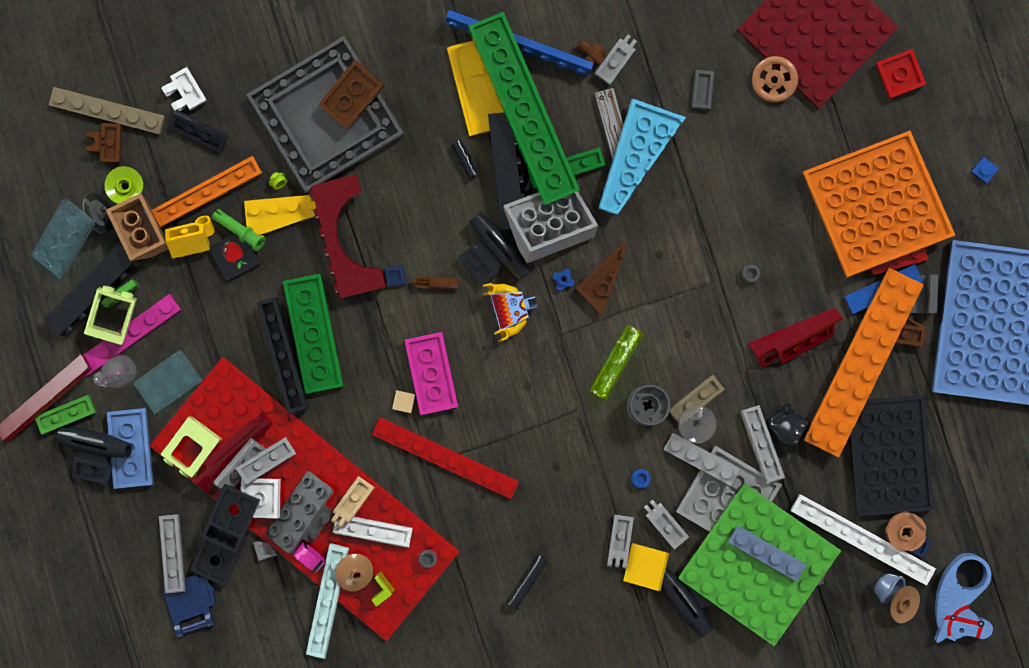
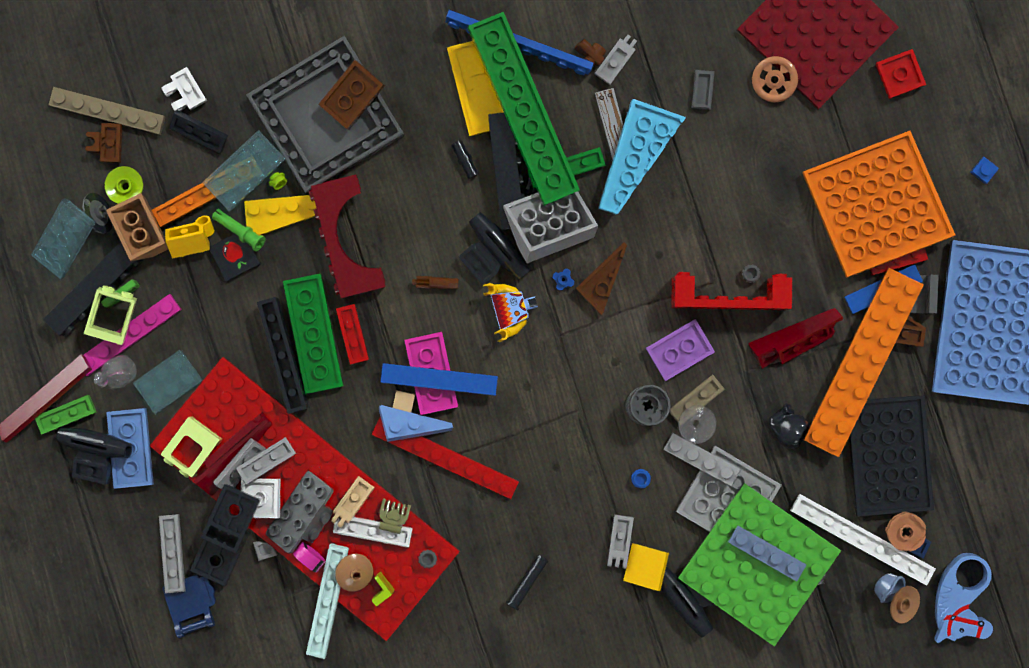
(244, 170): none -> clear light blue plate
(352, 334): none -> red plate
(393, 520): none -> olive piece
(395, 276): dark blue tile -> none
(404, 424): none -> medium blue wing
(439, 379): none -> blue tile
(616, 362): clear neon green plate -> none
(666, 524): light grey hinge -> none
(680, 350): none -> medium lavender plate
(762, 444): light grey tile -> none
(778, 295): none -> red plate

